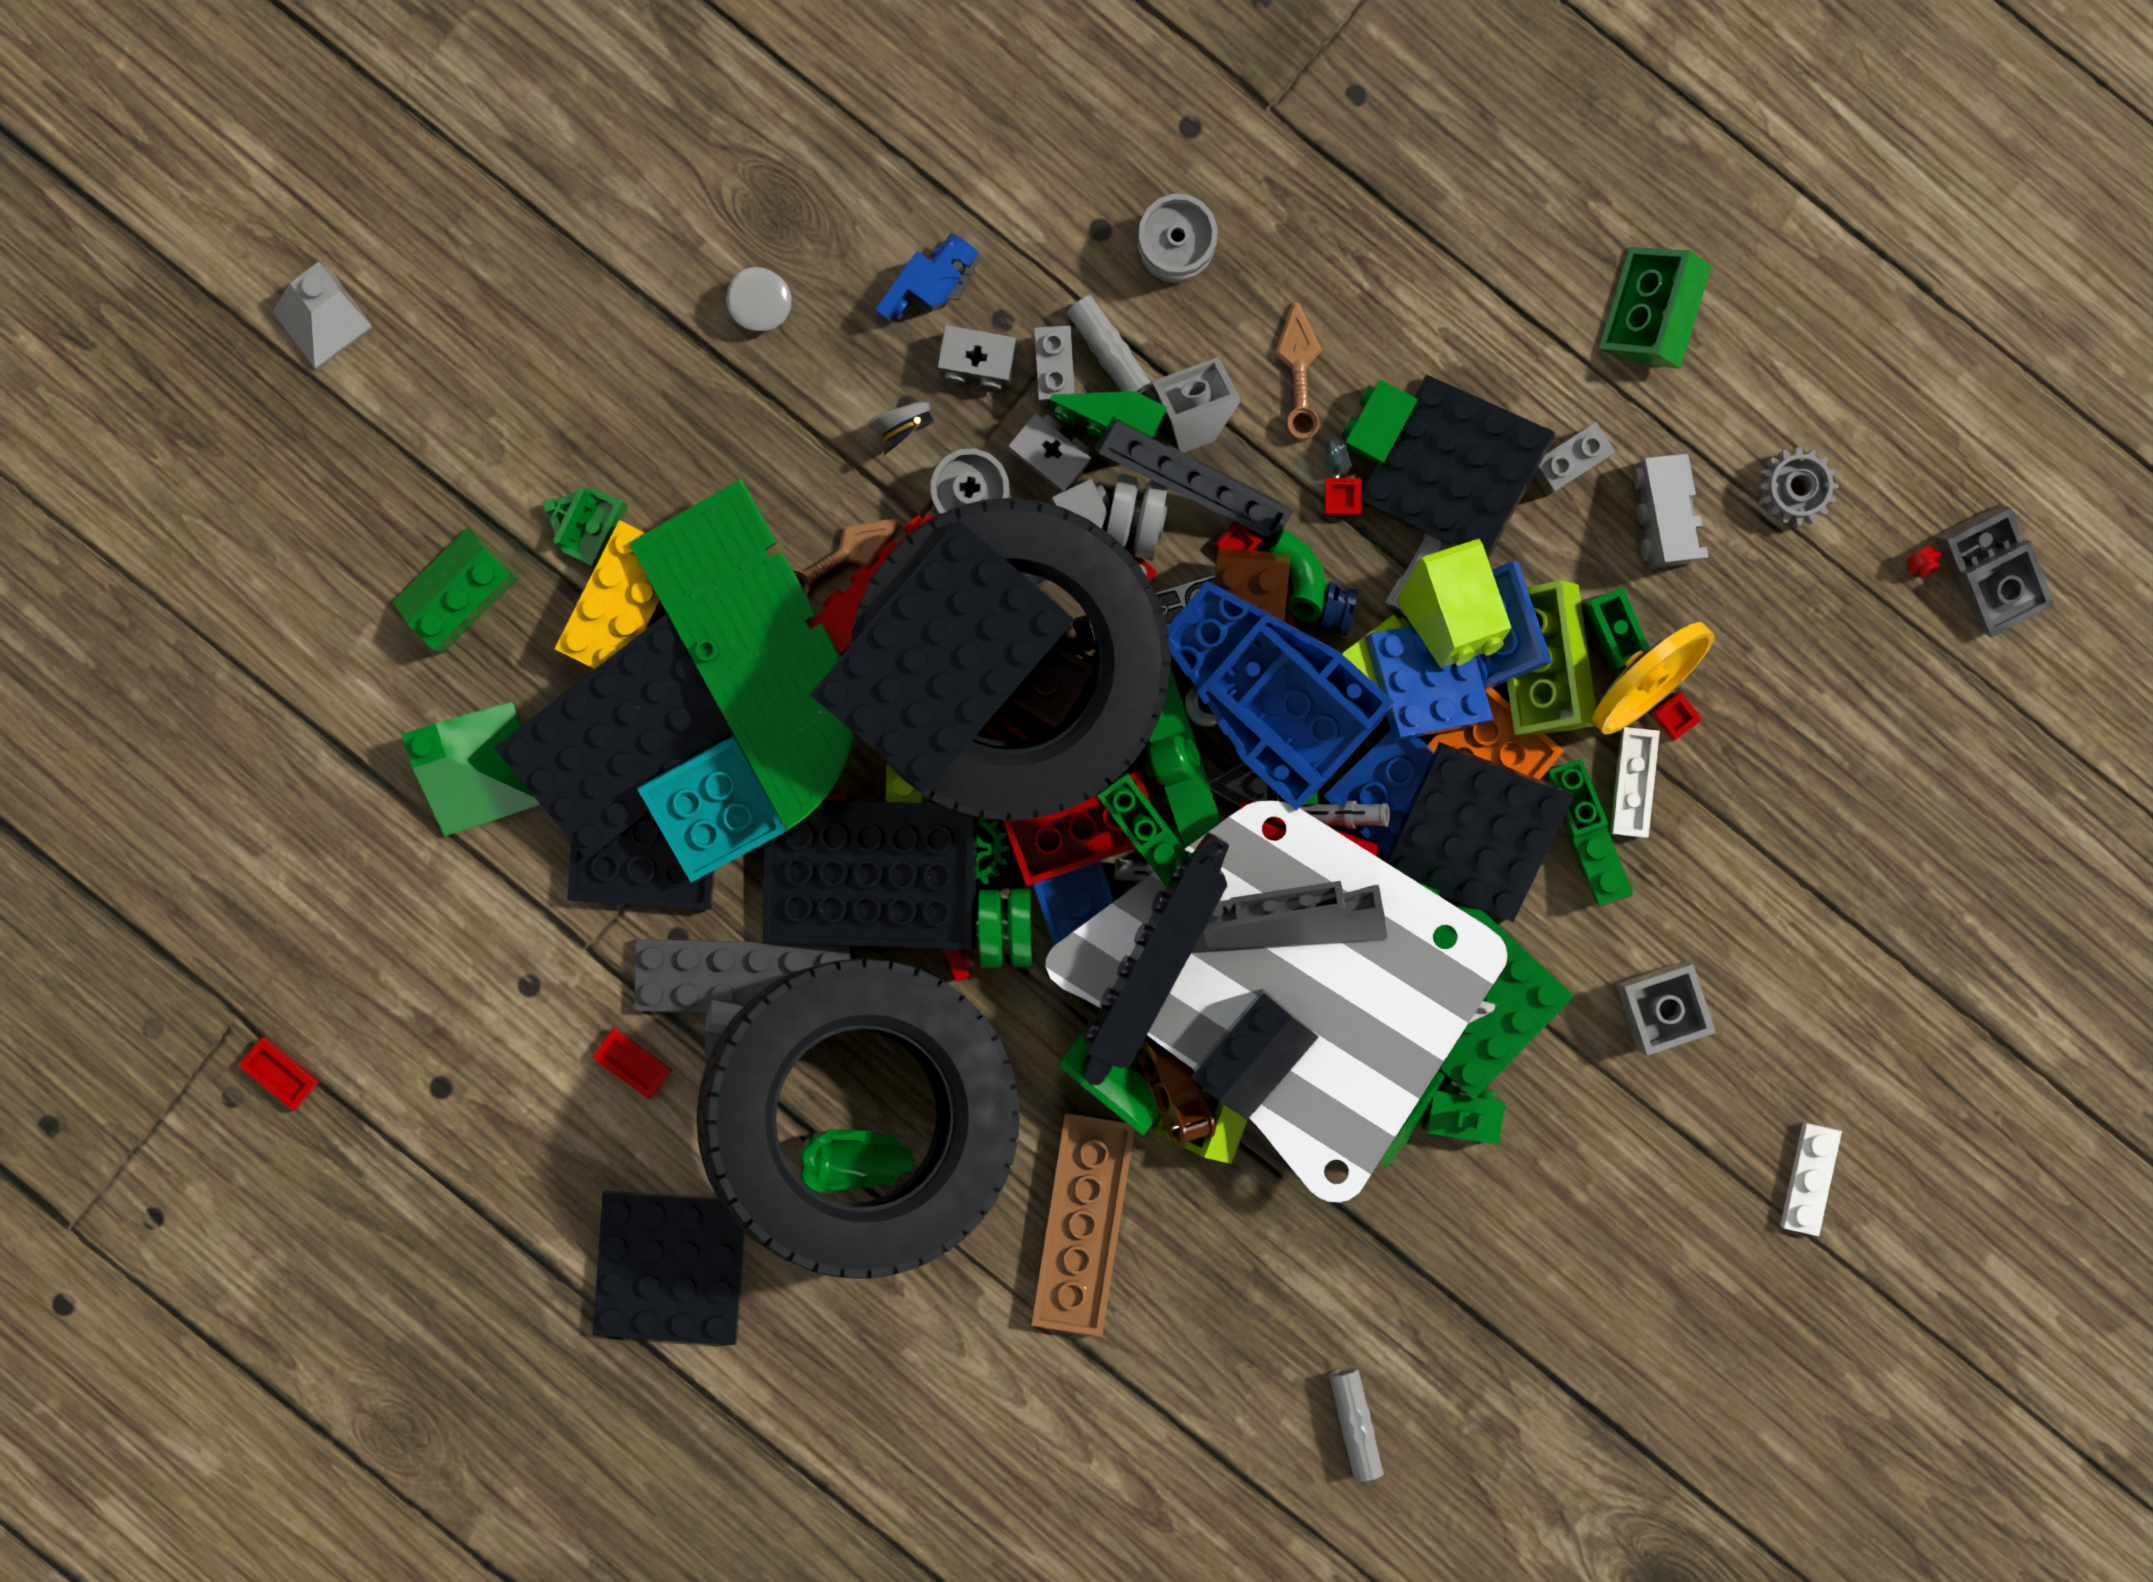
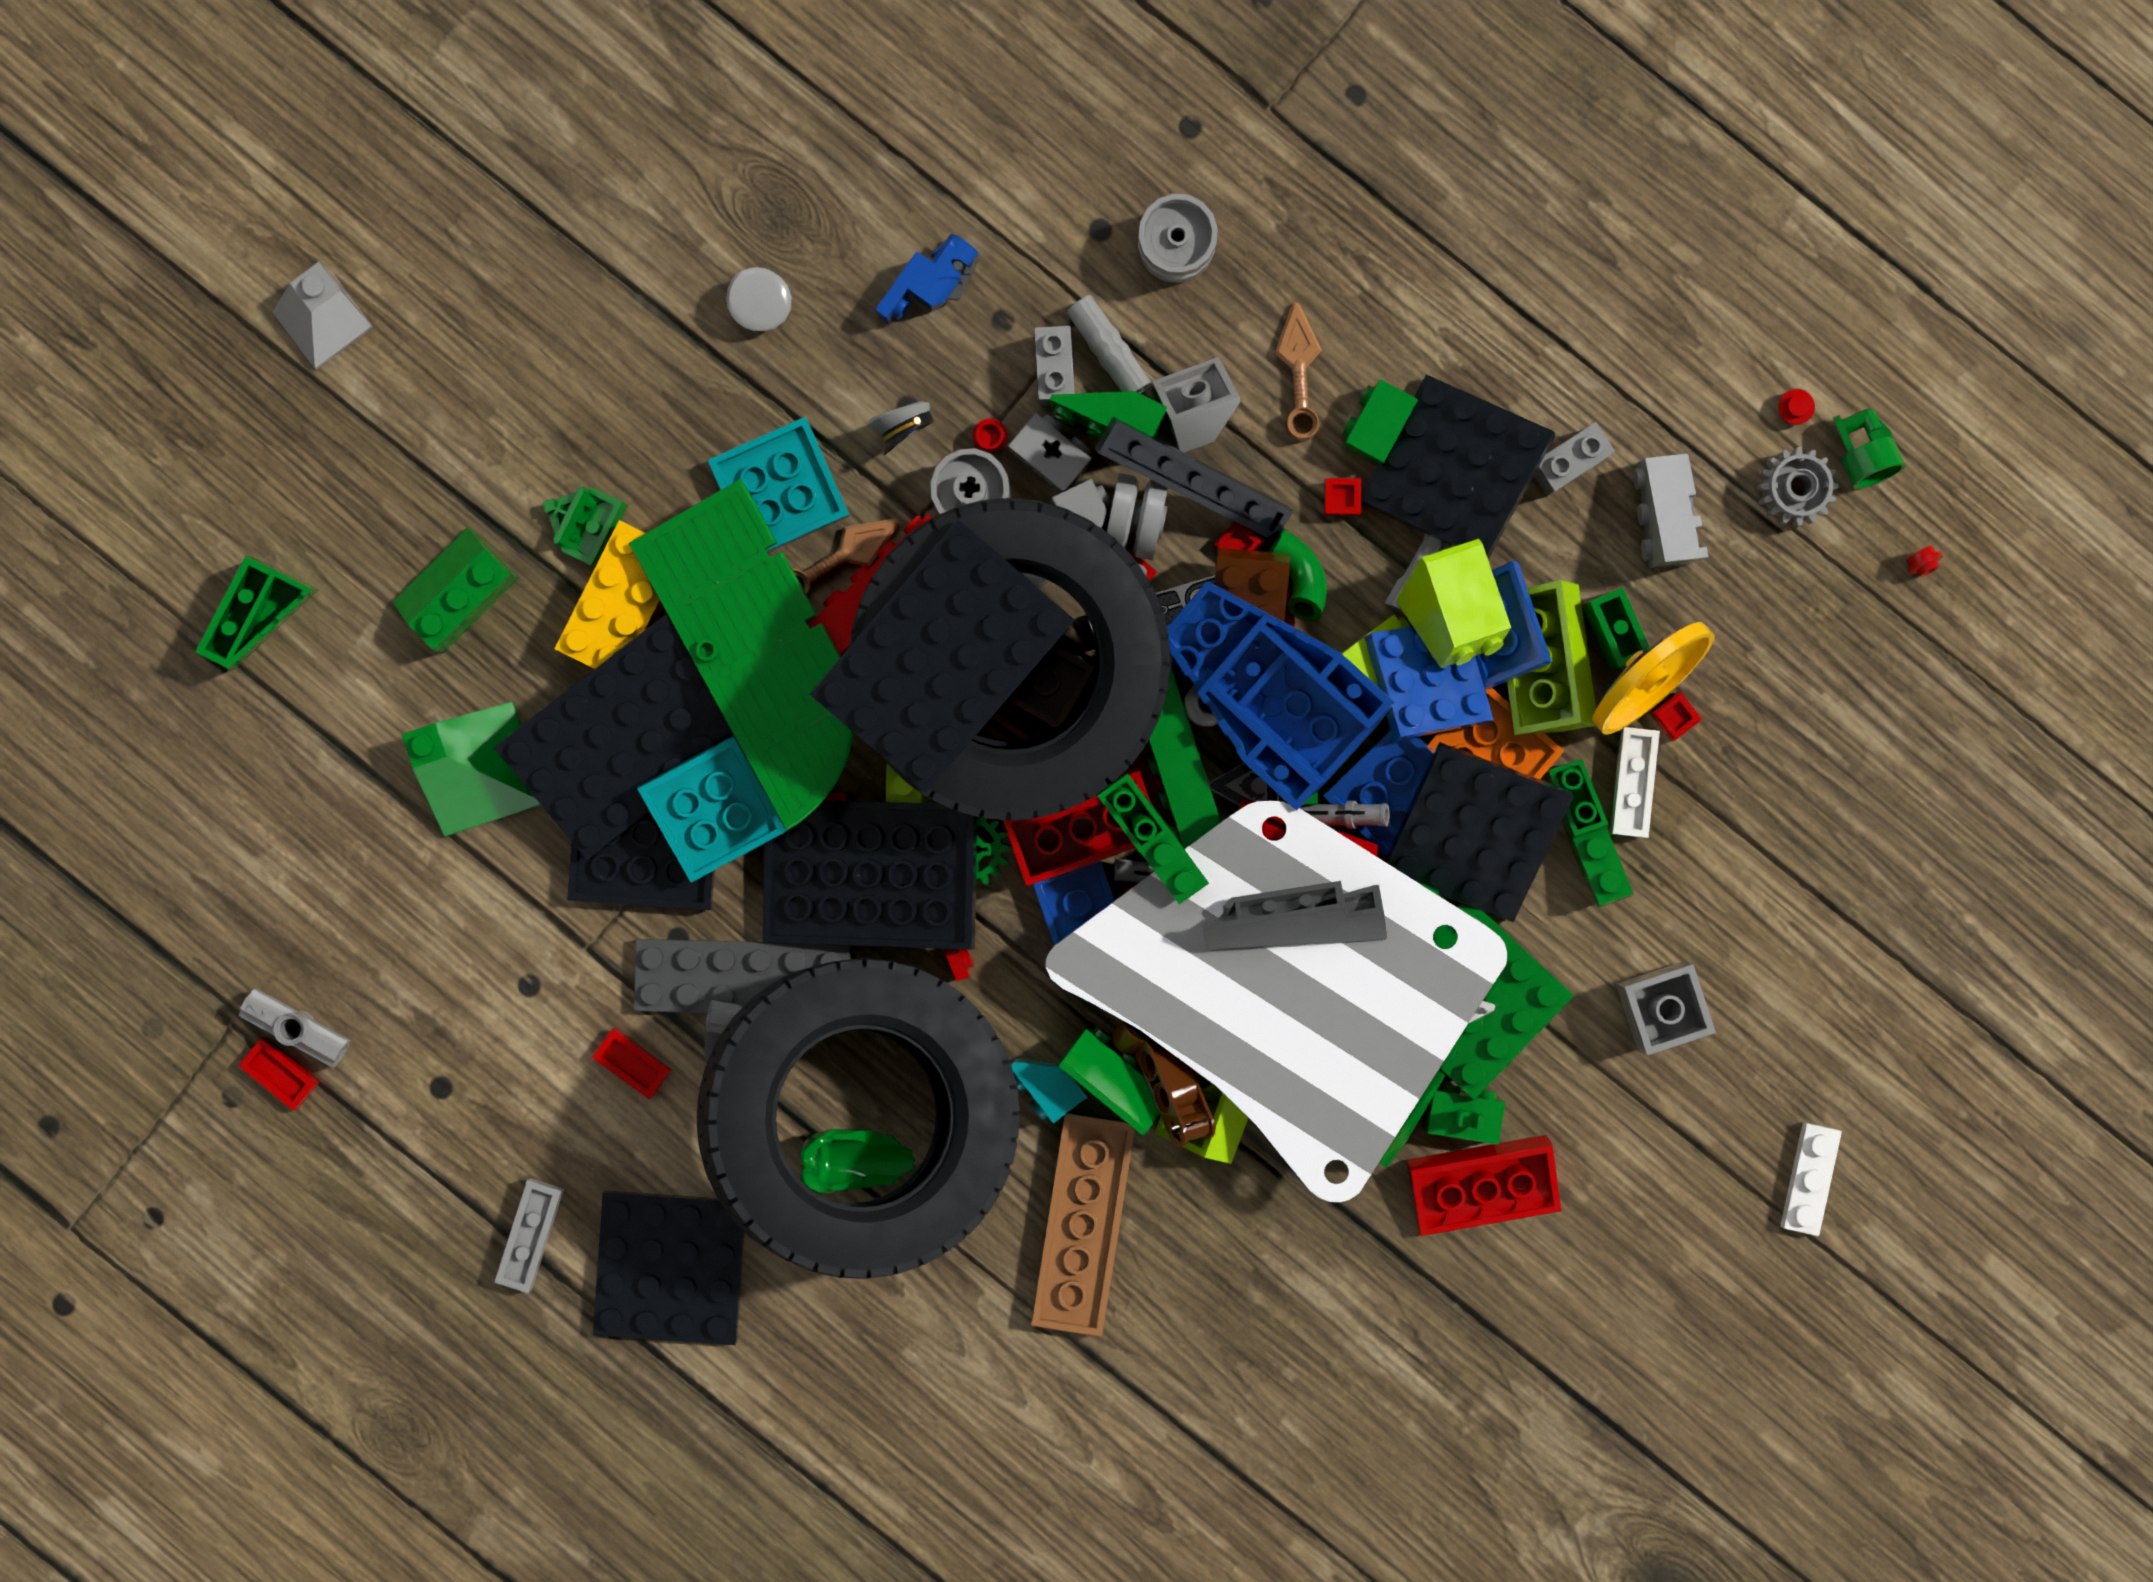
(252, 611): none -> green wedge
(275, 1017): none -> light grey piece
(529, 1235): none -> light grey plate
(785, 480): none -> teal plate
(964, 343): light grey brick -> none
(990, 436): none -> red plate
(1003, 928): green wheel -> none
(1050, 1087): none -> teal slope
(1156, 959): black hinge -> none
(1171, 760): green head -> none
(1254, 1055): black slope -> none
(1337, 457): clear light blue tile -> none
(1338, 608): dark blue wheel -> none
(1356, 1424): light grey axle -> none
(1484, 1185): none -> red slope
(1655, 306): green slope -> none
(1796, 406): none -> red plate
(1873, 460): none -> green piece
(1995, 569): flat silver slope -> none

